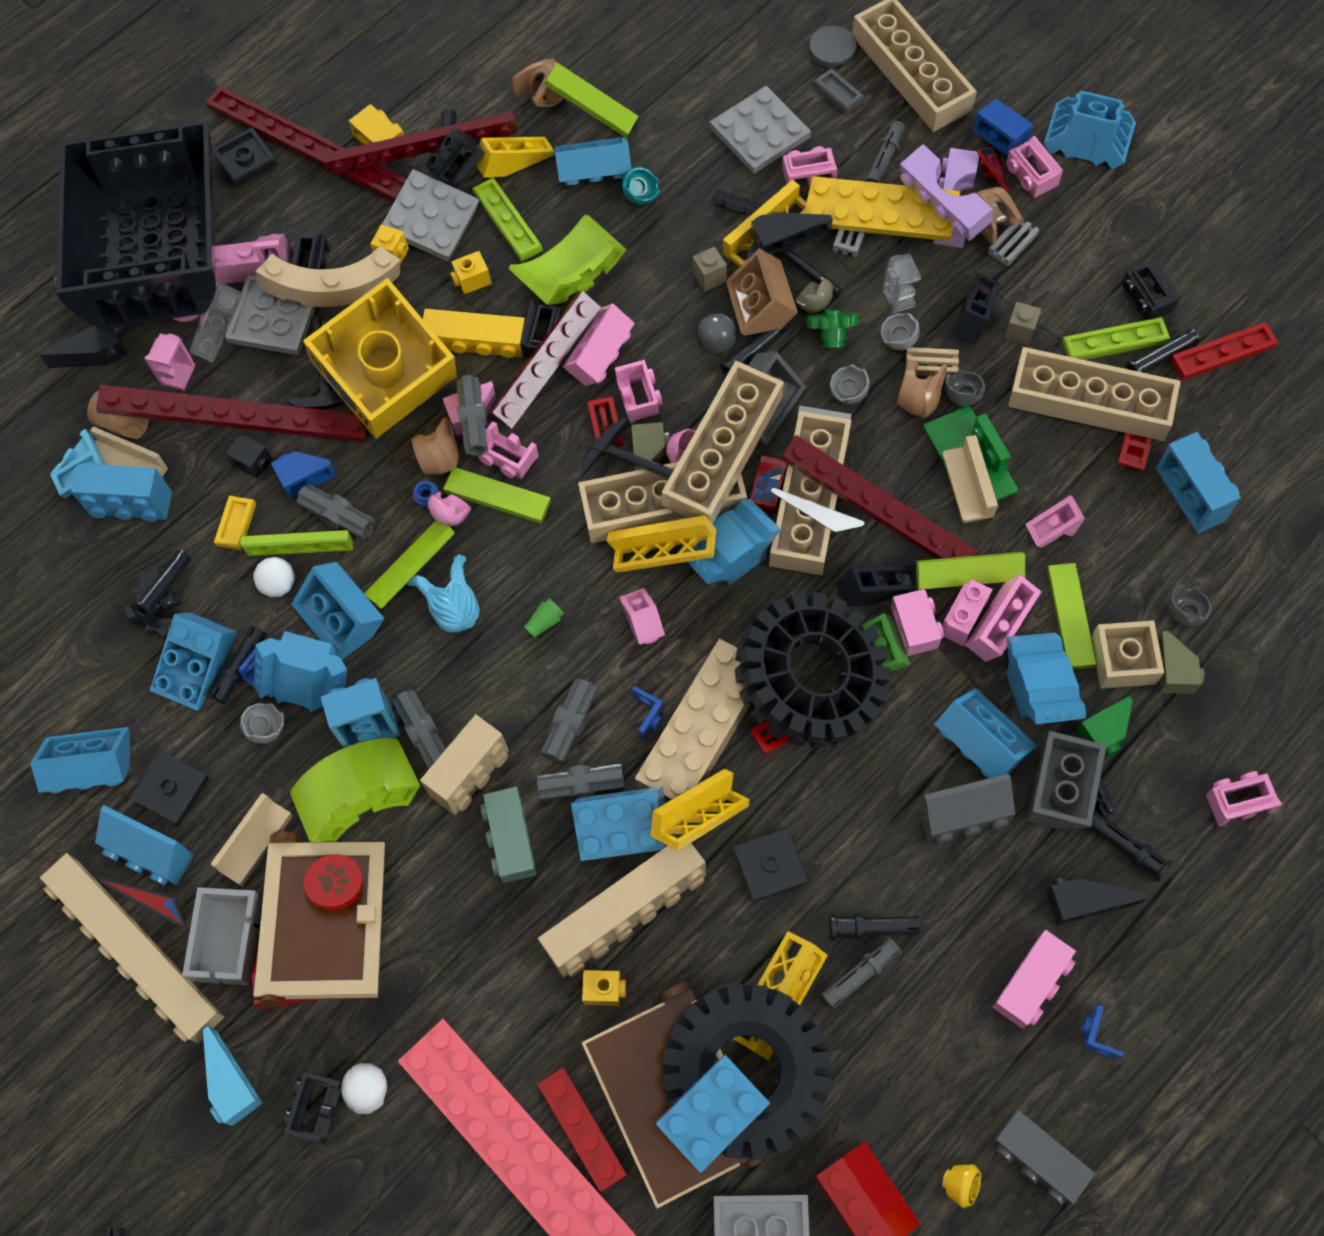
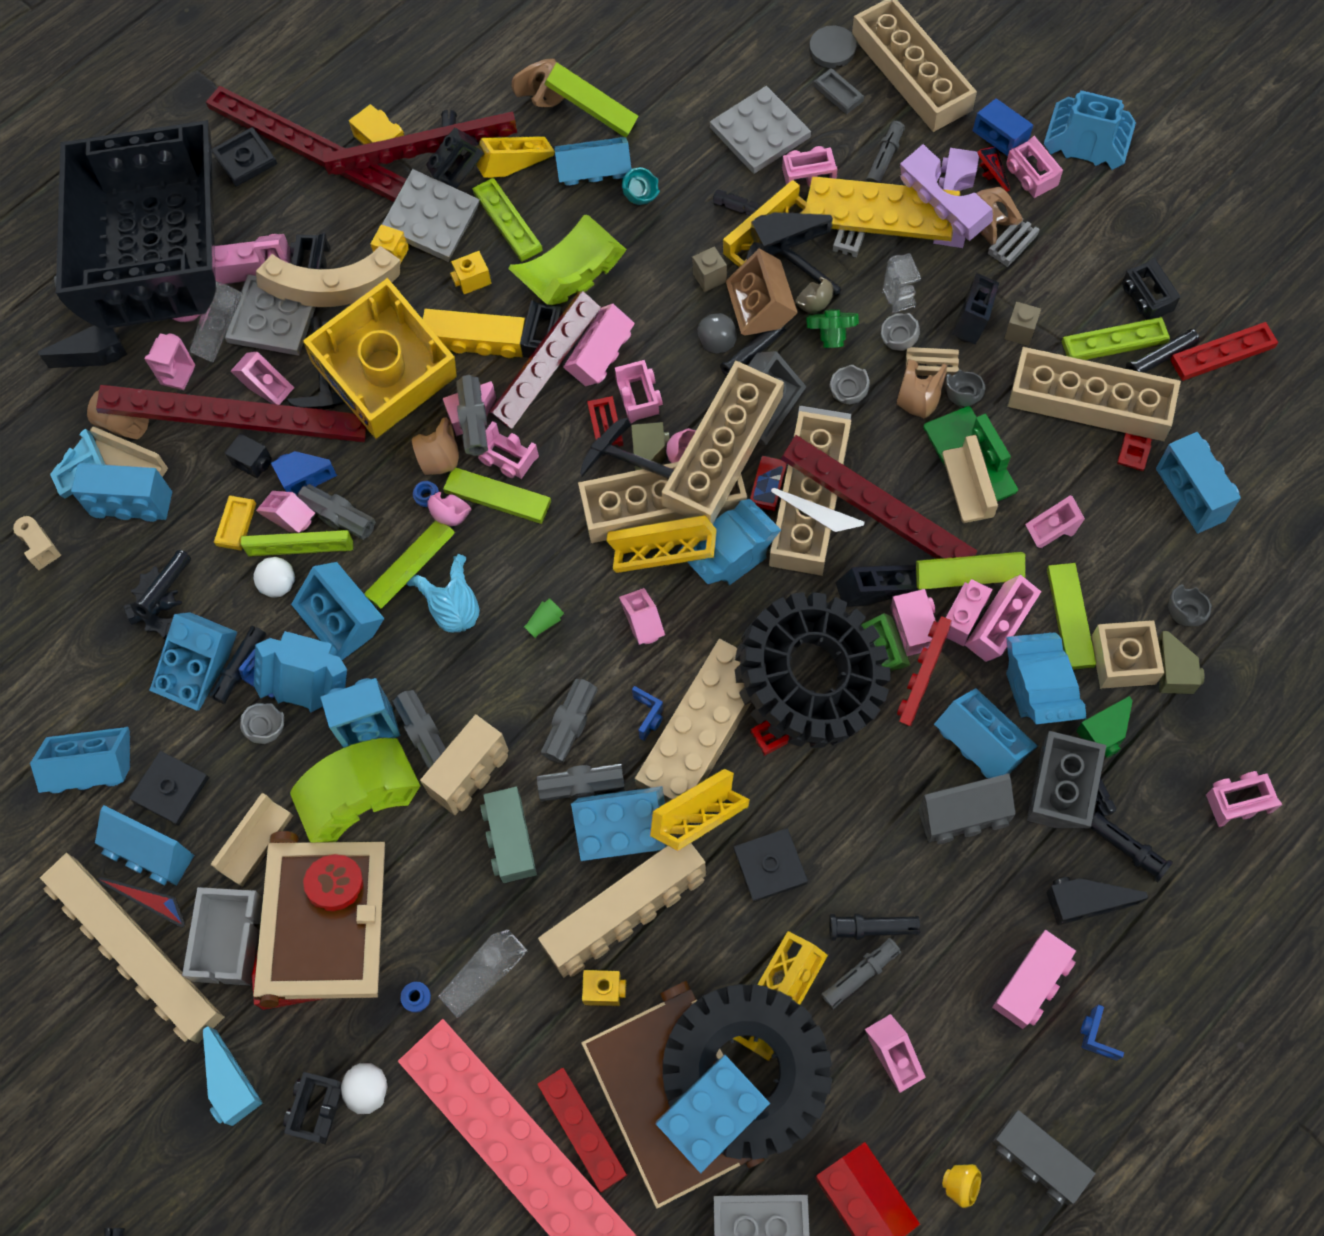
(41, 547): none -> tan leg
(262, 378): none -> bright pink slope
(286, 511): none -> bright pink slope
(422, 1003): none -> blue plate
(482, 971): none -> clear slope
(895, 1052): none -> bright pink slope
(928, 659): none -> red plate

